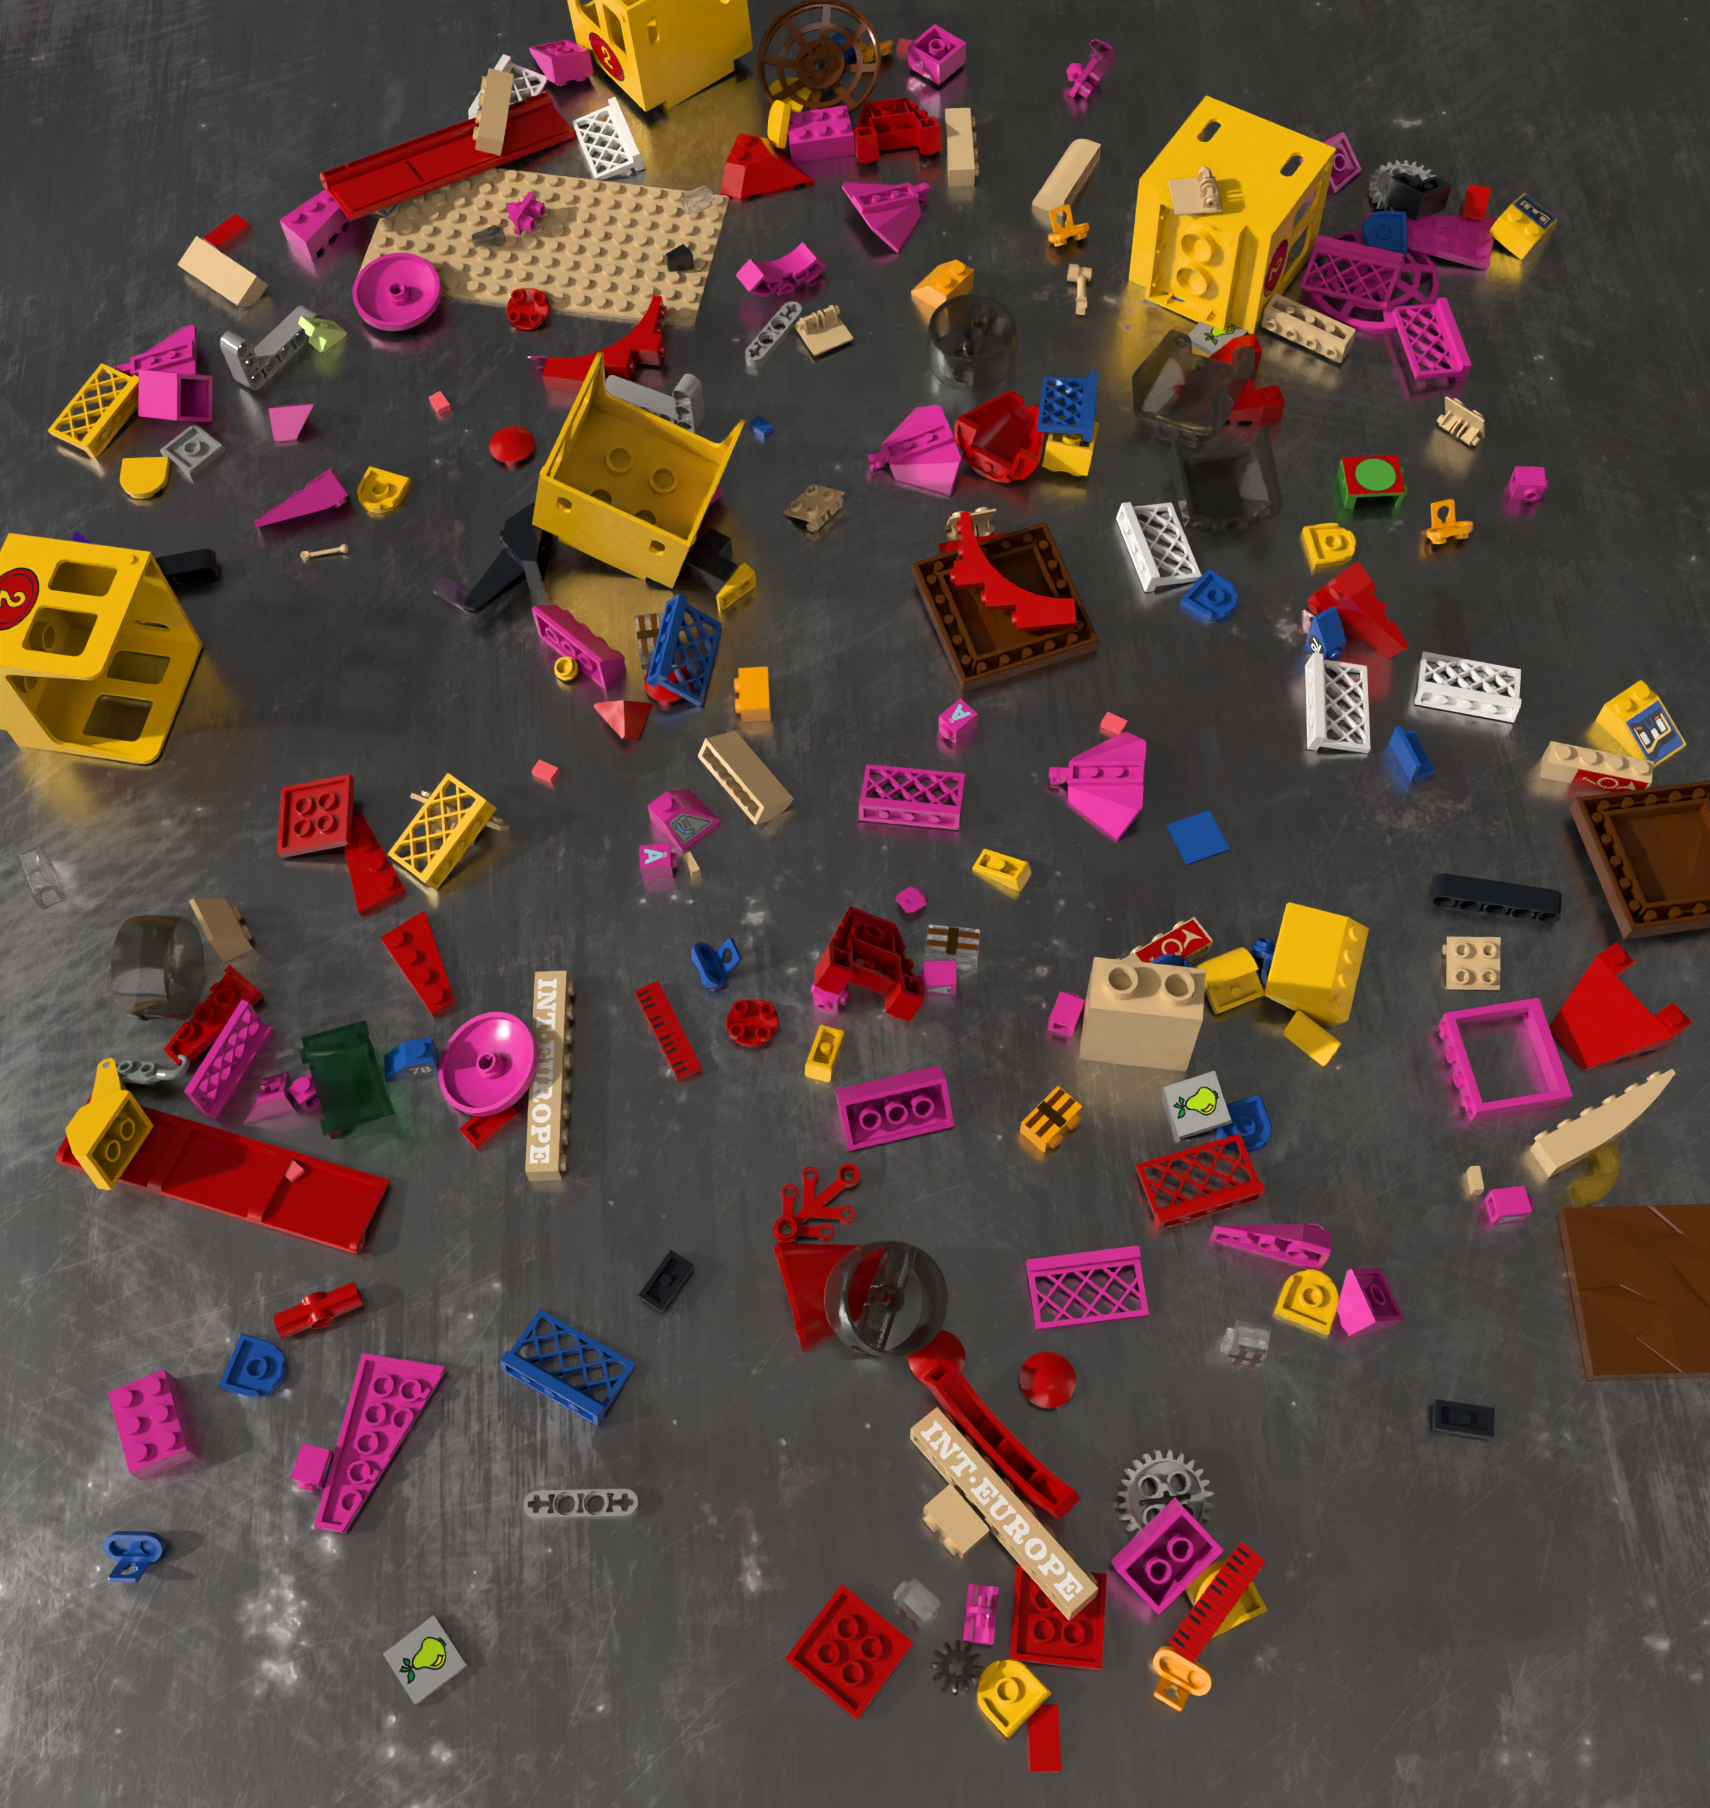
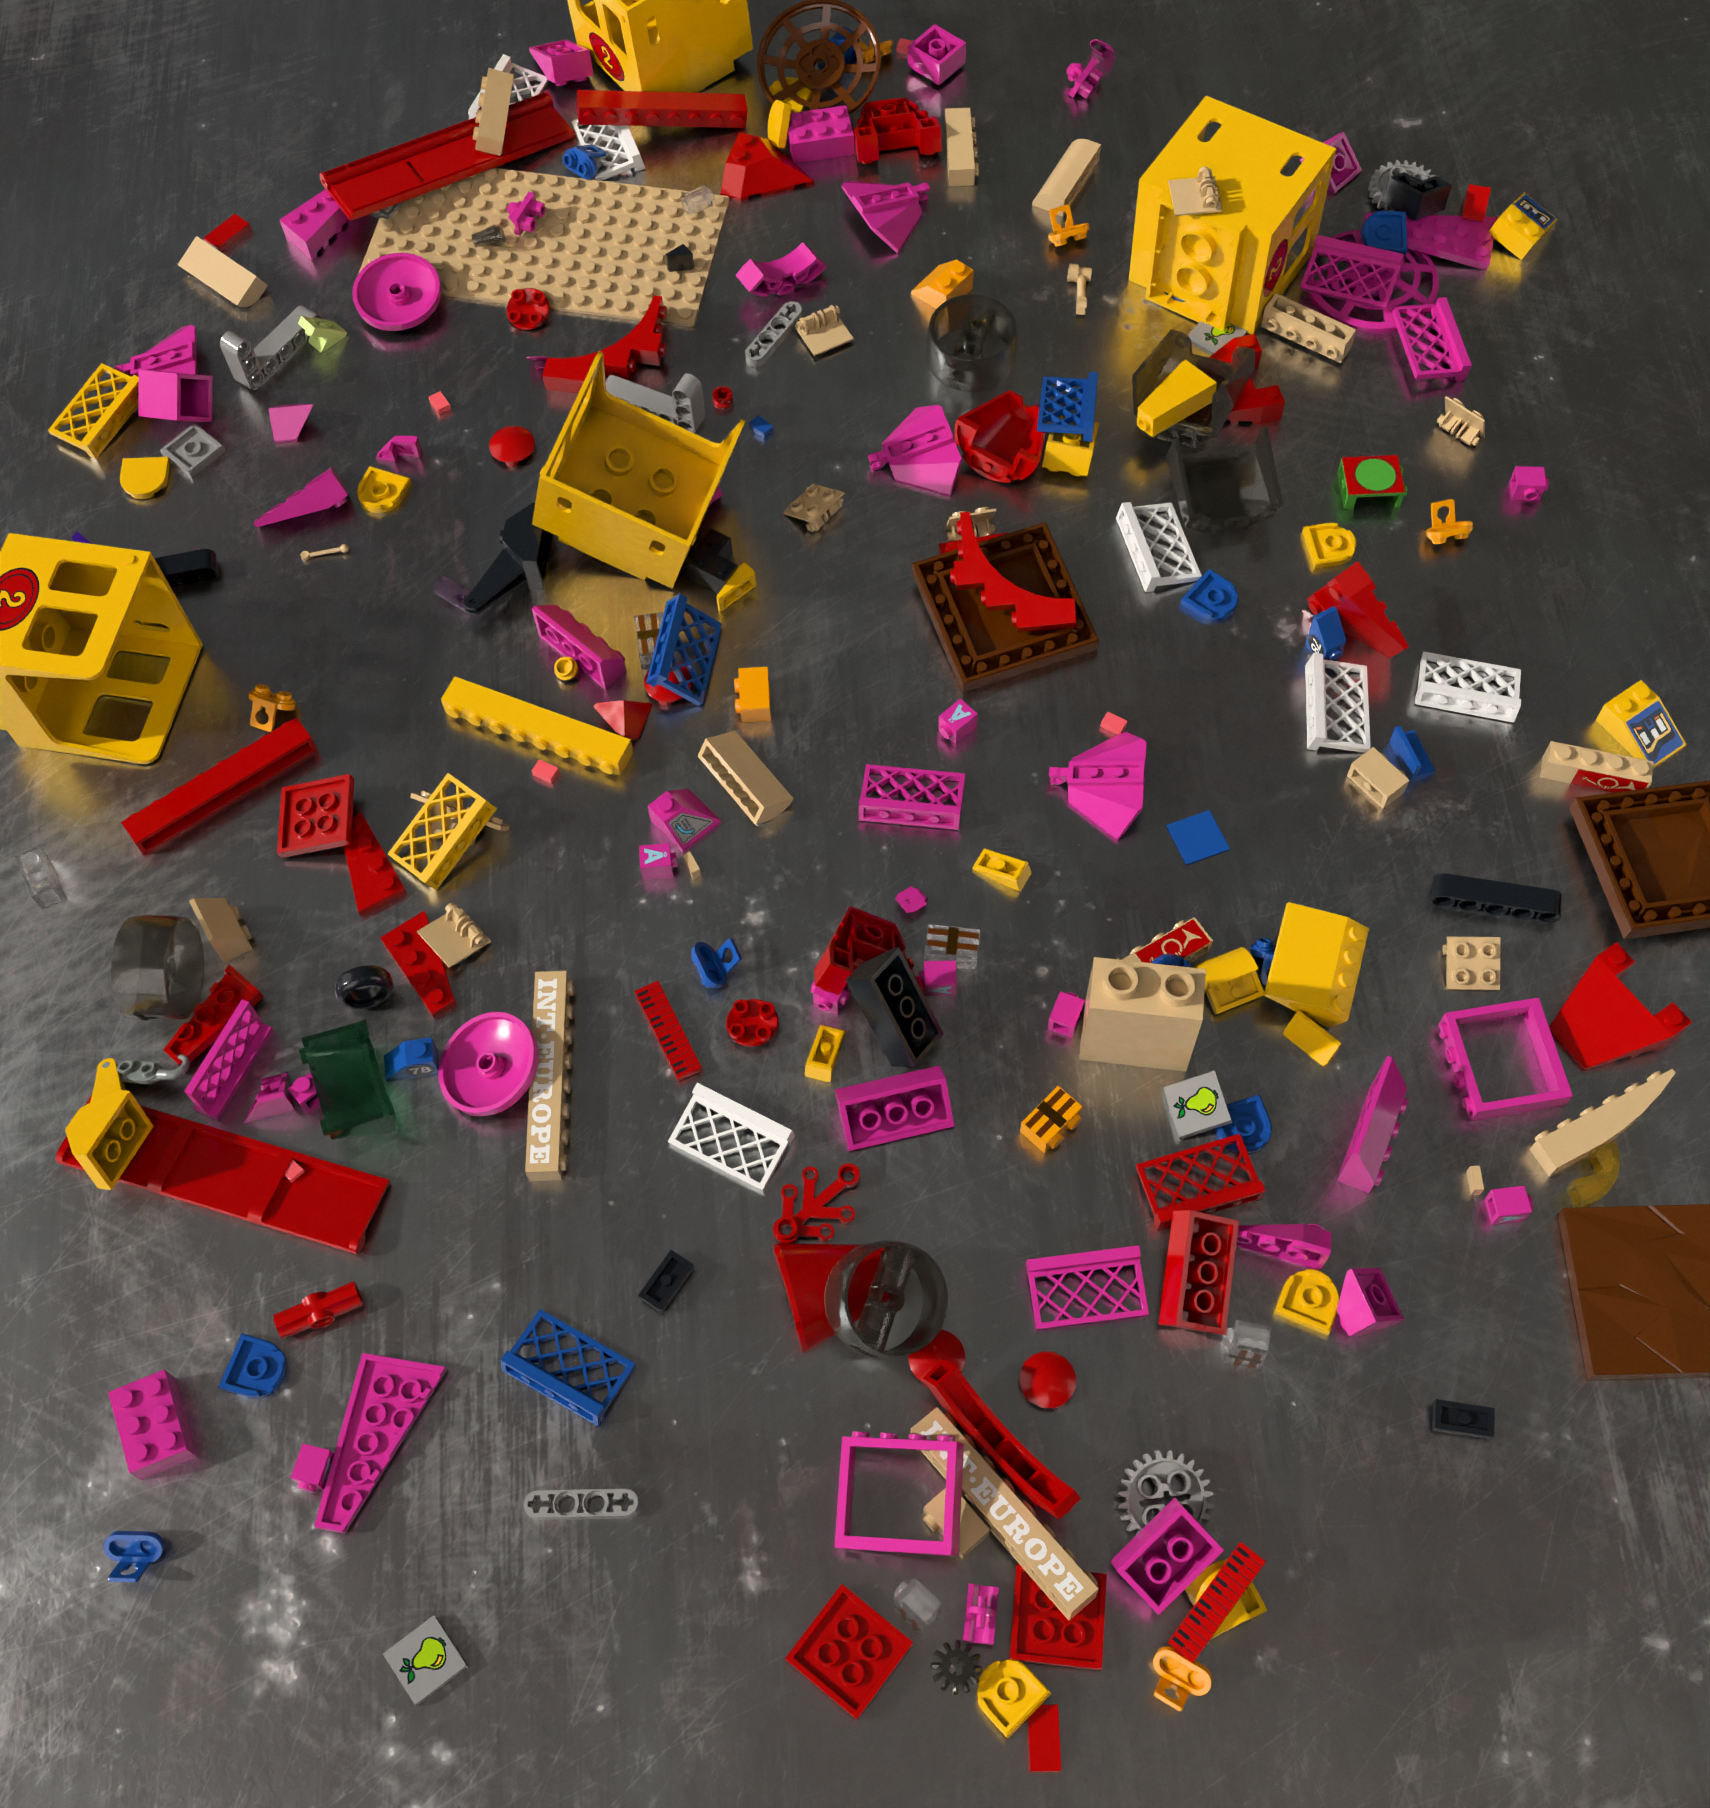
(219, 786): none -> red brick
(265, 698): none -> light orange bracket
(361, 976): none -> black wheel
(400, 446): none -> dark pink slope
(454, 935): none -> tan hinge
(482, 1129): red tile -> none
(537, 726): none -> yellow brick
(581, 161): none -> blue bracket
(661, 109): none -> red brick
(725, 393): none -> red bush
(736, 1113): none -> white fence
(895, 1008): none -> black slope
(953, 1494): none -> dark pink window
(1175, 398): none -> yellow slope
(1199, 1272): none -> red slope
(1375, 1128): none -> dark pink slope
(1378, 777): none -> tan brick

